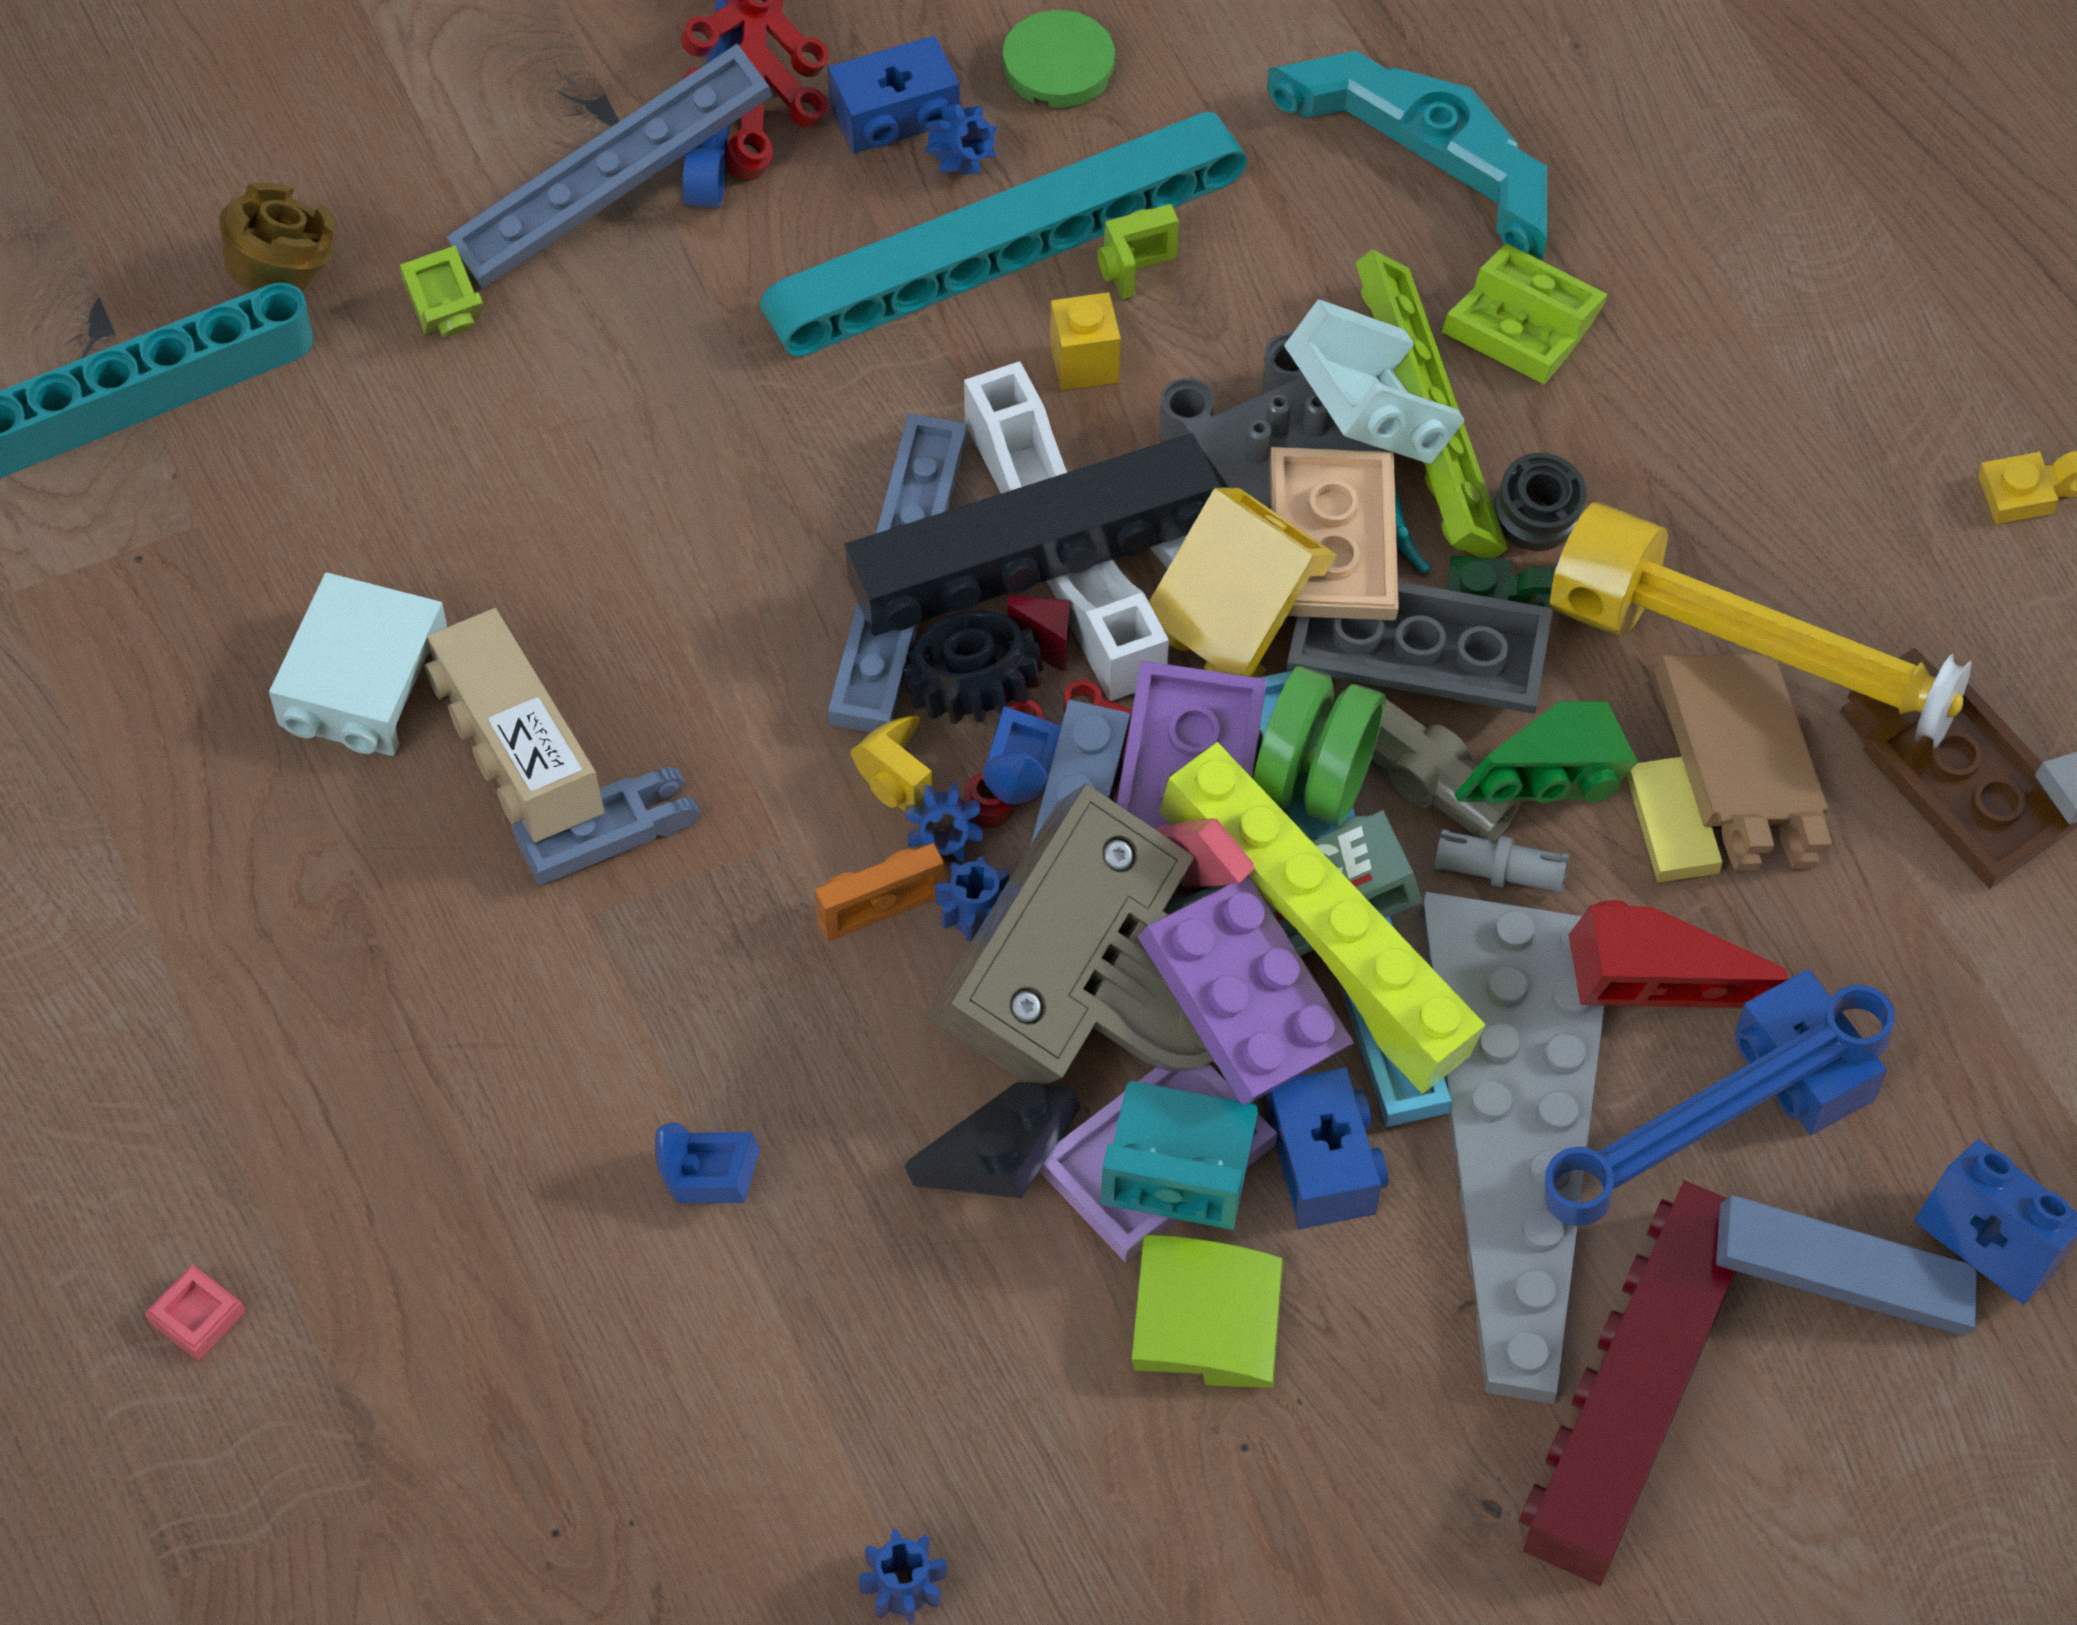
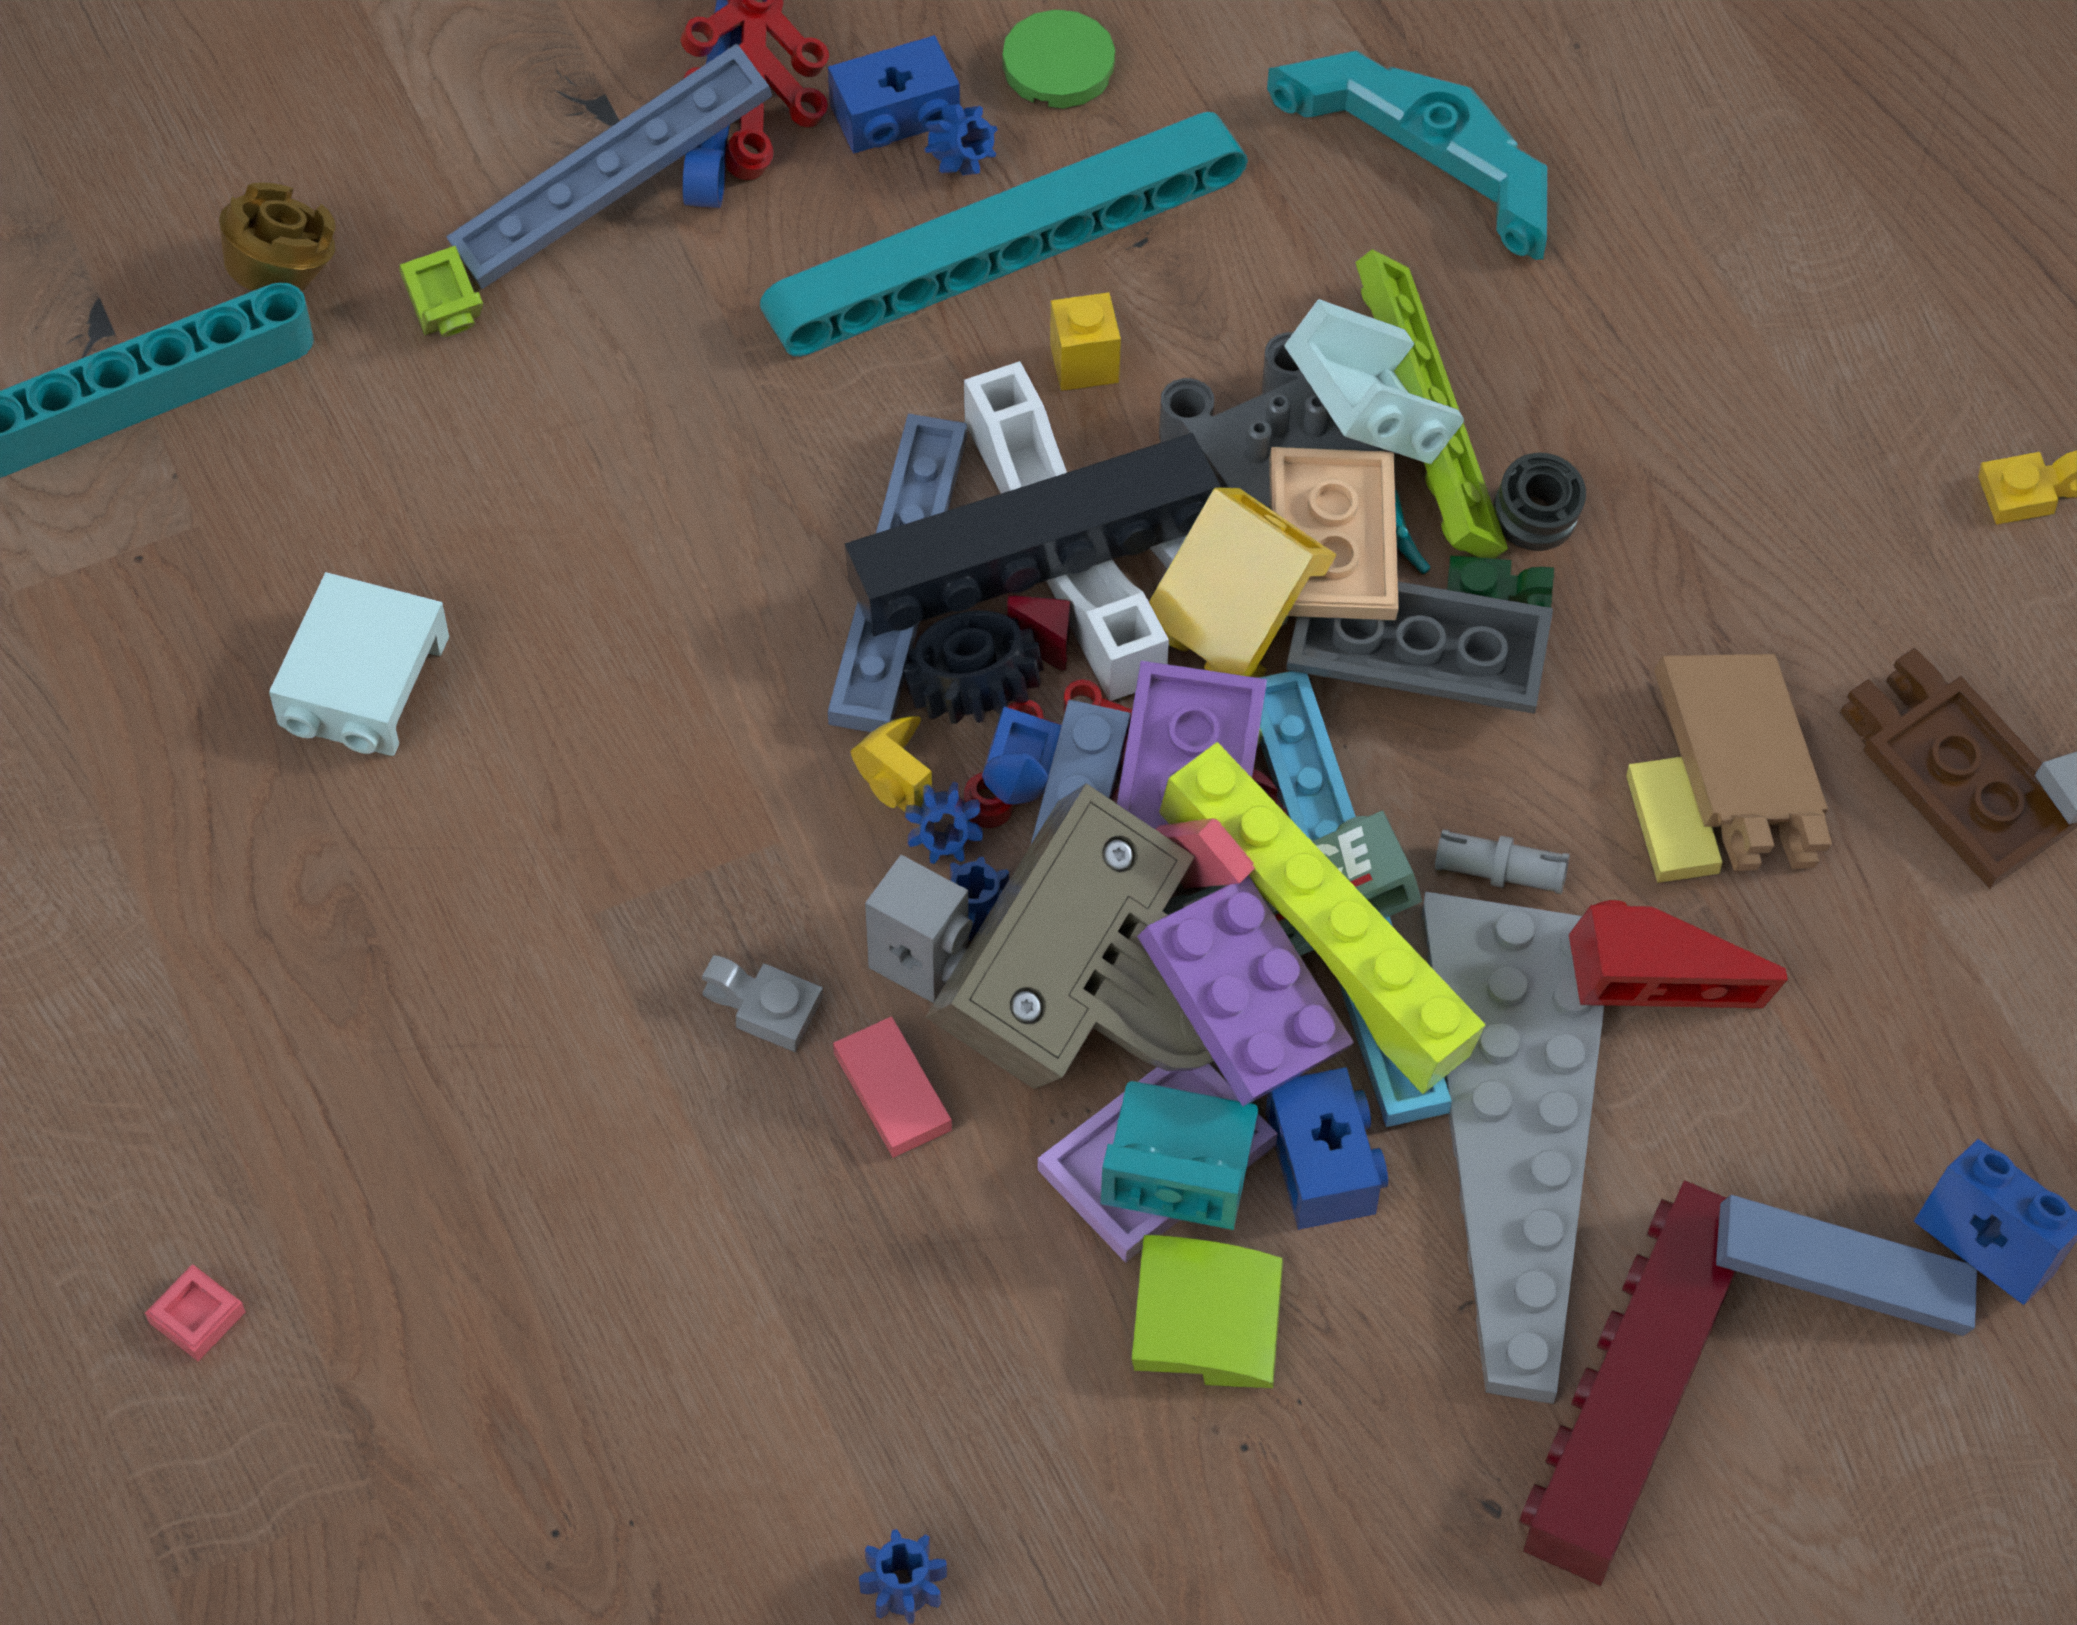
(514, 726): tan brick -> none
(616, 831): sand blue hinge -> none
(705, 1165): blue plate -> none
(770, 1006): none -> light grey plate
(880, 892): orange plate -> none
(892, 1087): none -> coral tile
(917, 928): none -> light grey brick
(999, 1144): black wing -> none
(1135, 243): lime bracket -> none
(1319, 745): bright green wheel -> none
(1430, 767): dark tan piece -> none
(1524, 313): lime slope -> none
(1561, 755): green slope -> none
(1617, 570): yellow piece -> none
(1719, 1104): blue piece -> none
(1783, 1015): blue brick -> none

